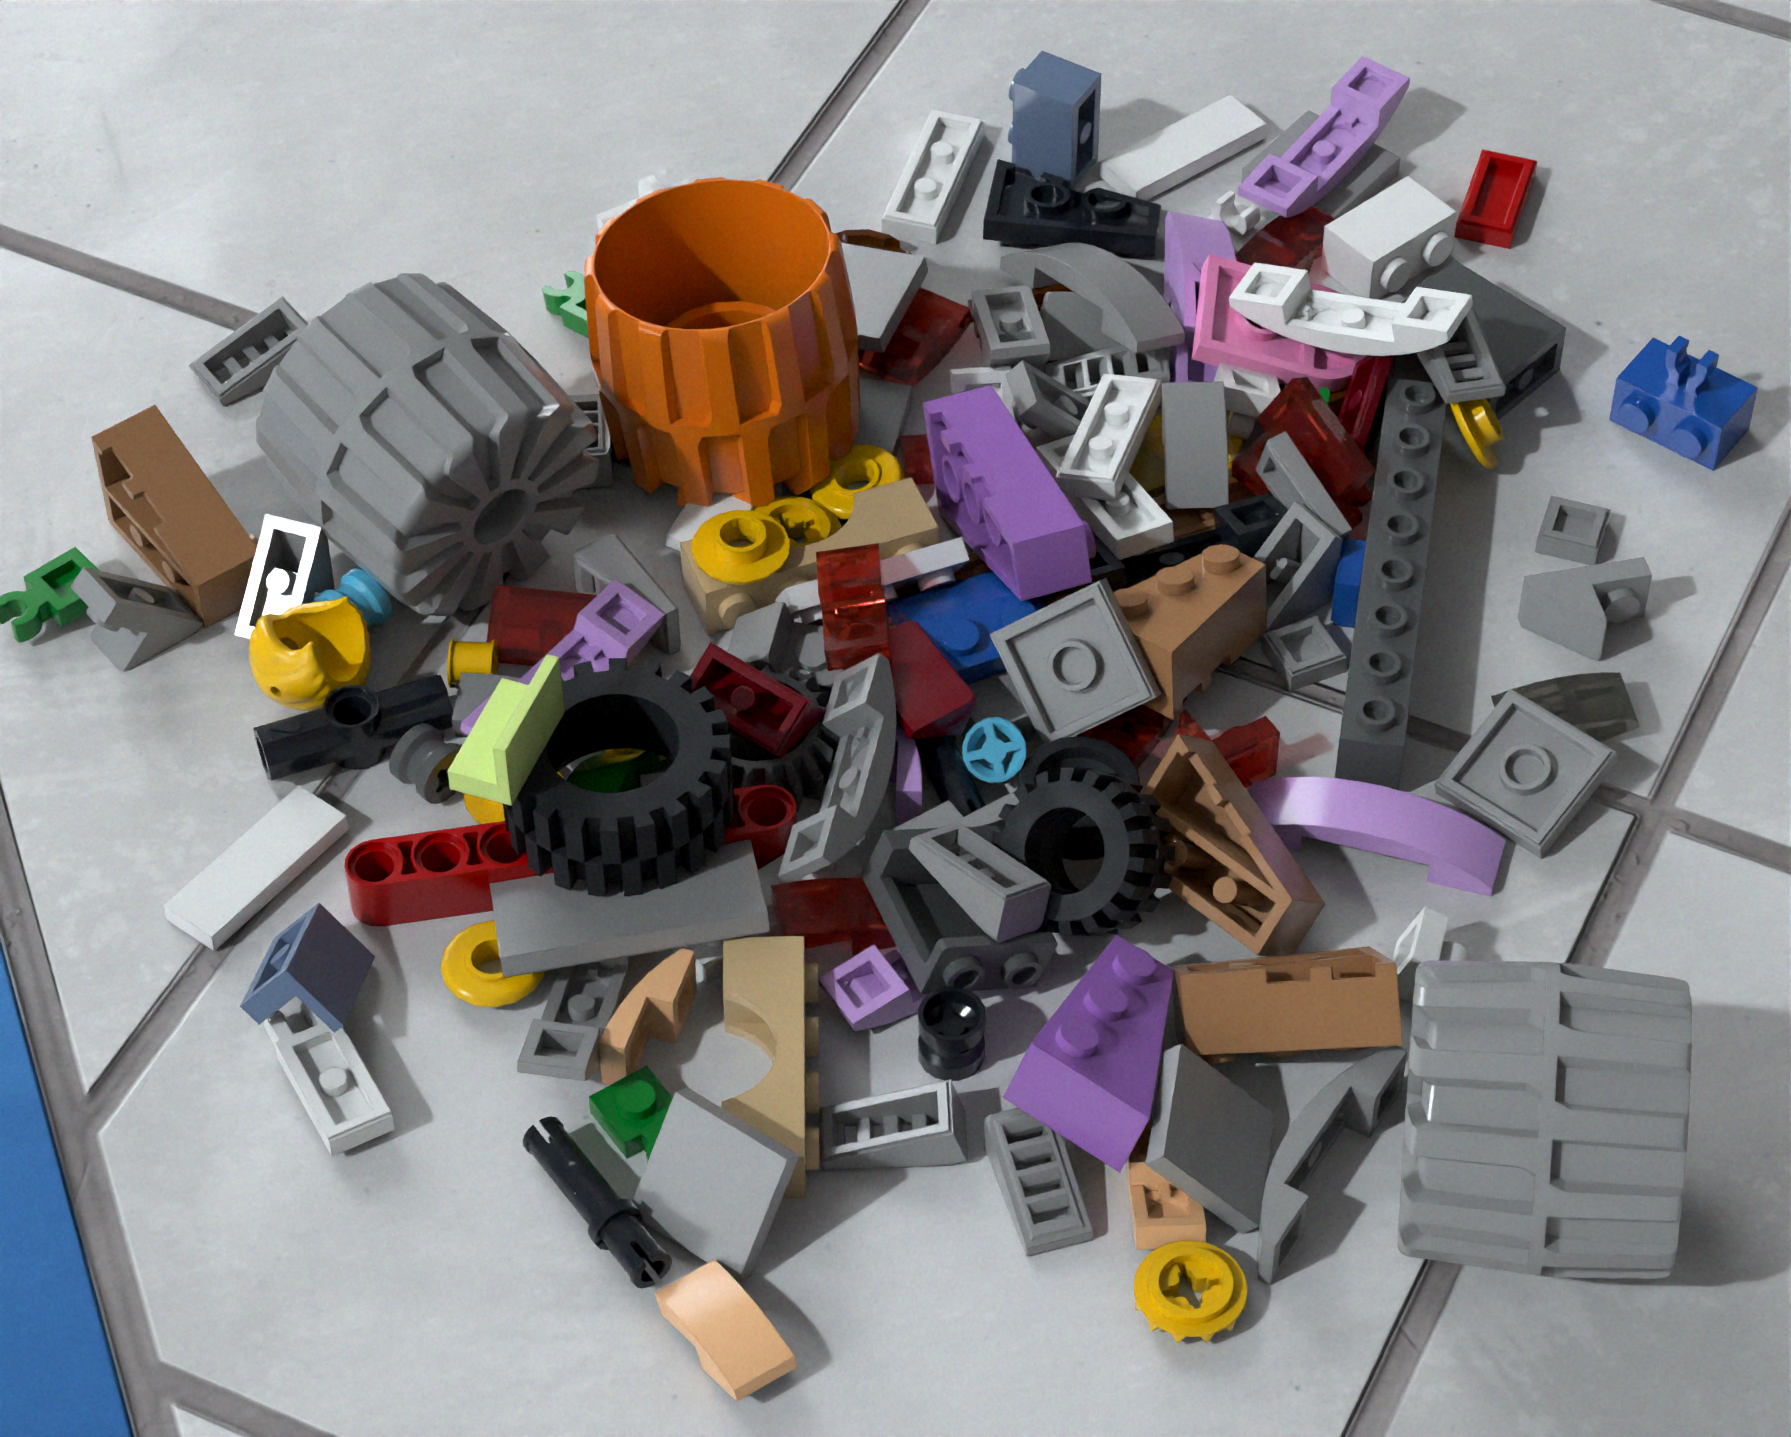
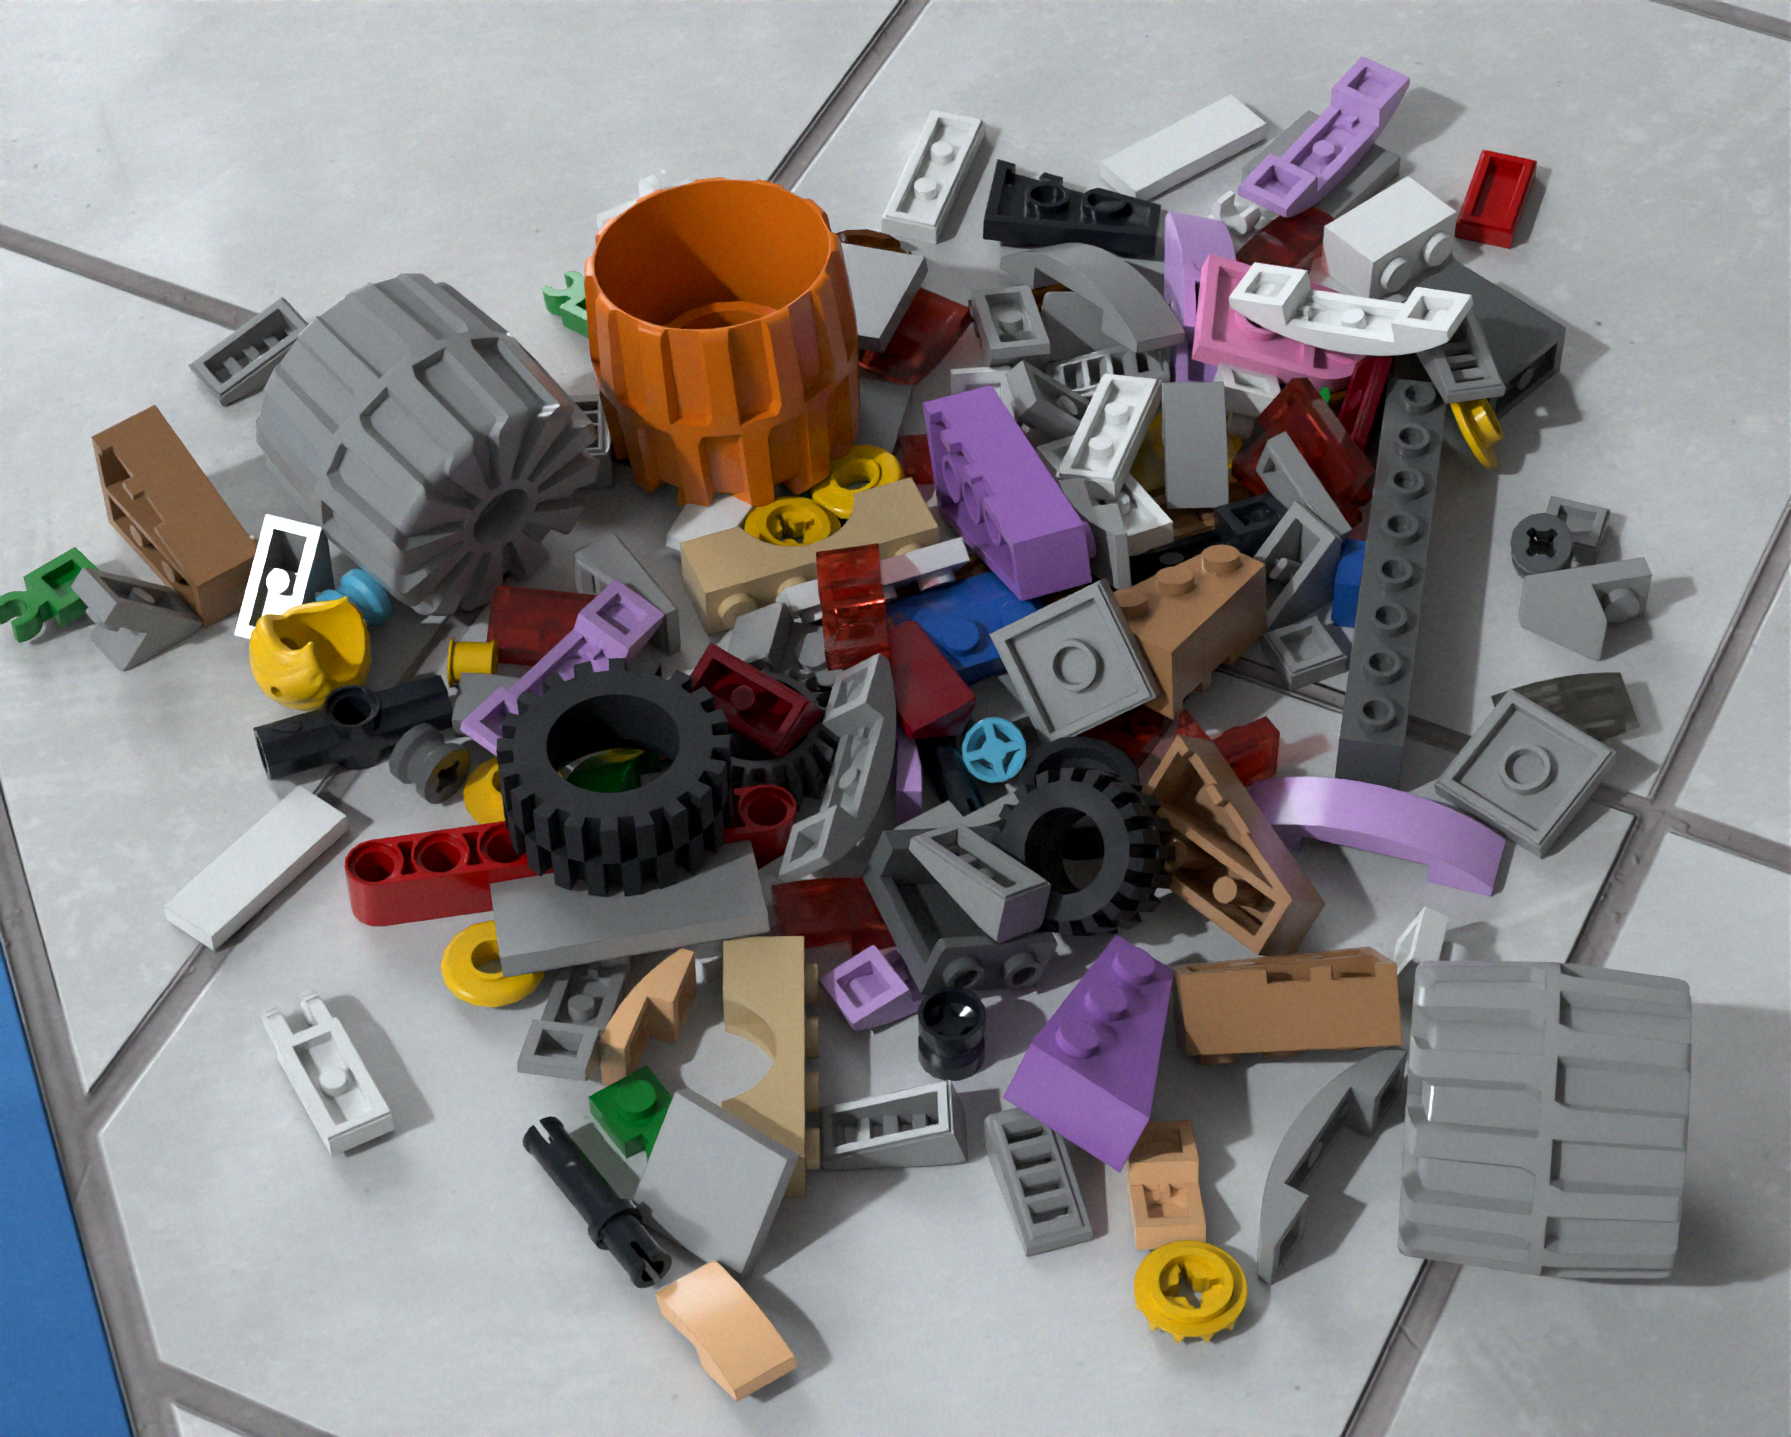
(314, 962): sand blue panel -> none
(509, 736): yellowish green panel -> none
(739, 564): yellow piece -> none
(1055, 118): sand blue brick -> none
(1108, 532): none -> light grey slope
(1210, 1139): light grey tile -> none
(1541, 557): none -> dark grey wheel
(1683, 402): blue brick -> none

